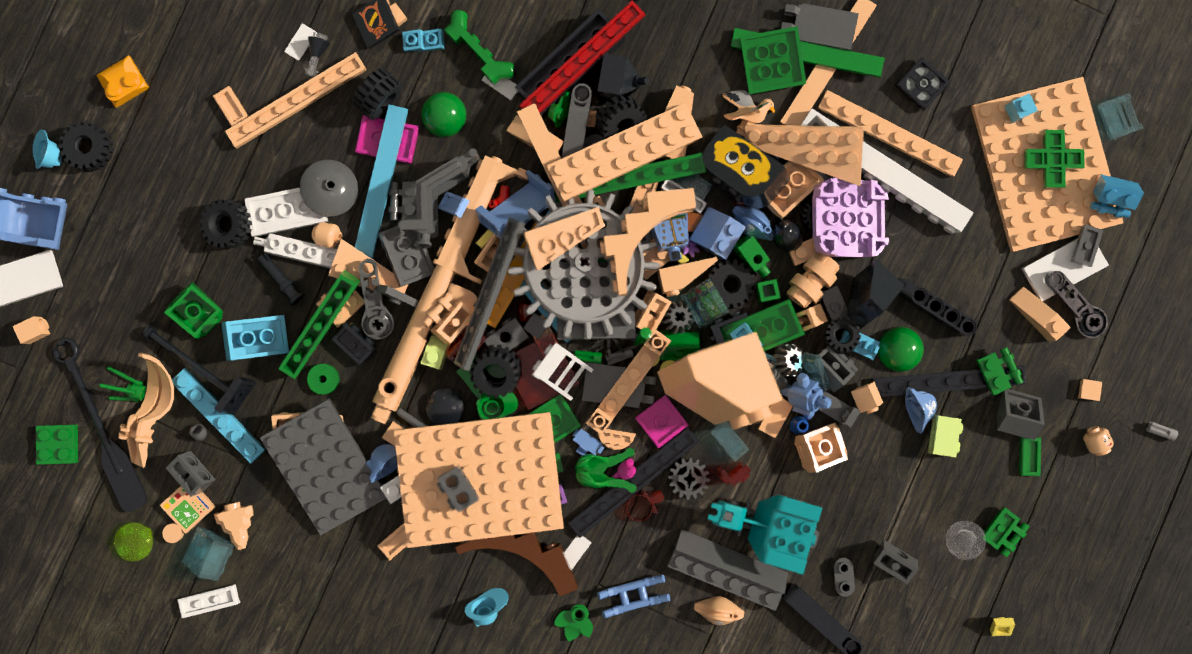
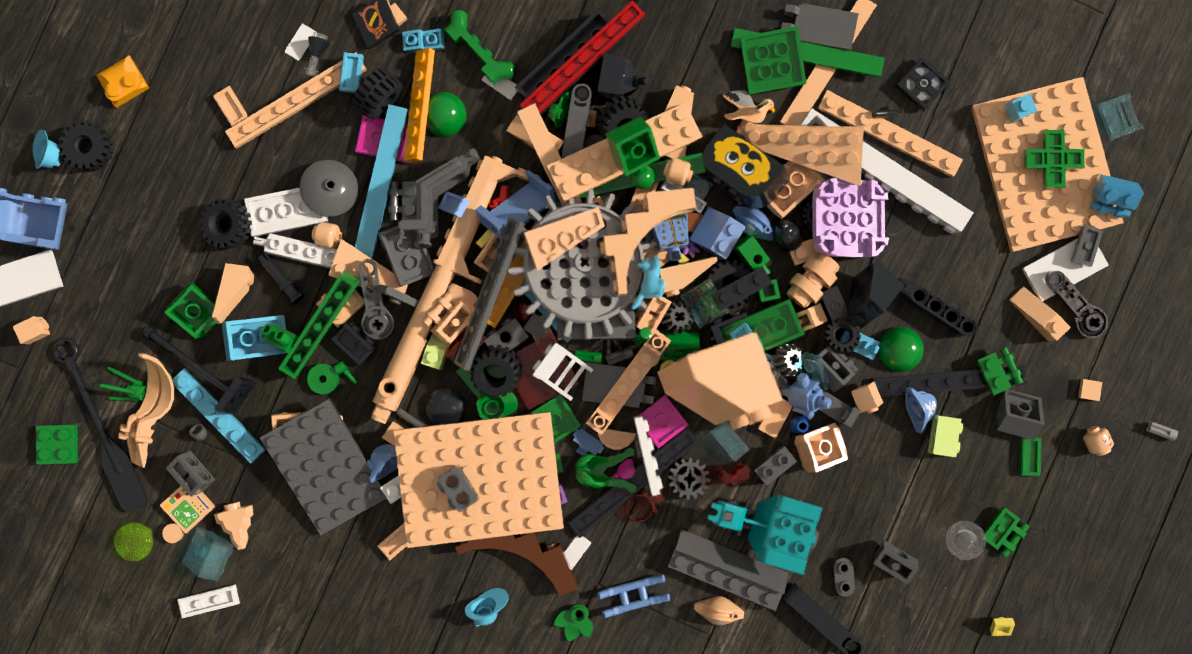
(233, 288): none -> light nougat slope
(278, 337): none -> green hips
(342, 367): none -> green hand
(351, 72): none -> medium azure tile
(419, 105): none -> light orange plate
(633, 150): none -> green brick
(649, 461): none -> white plate
(652, 284): none -> medium azure animal
(677, 172): none -> light nougat head
(741, 288): none -> black plate
(774, 465): none -> dark grey brick
(886, 113): none -> black bar

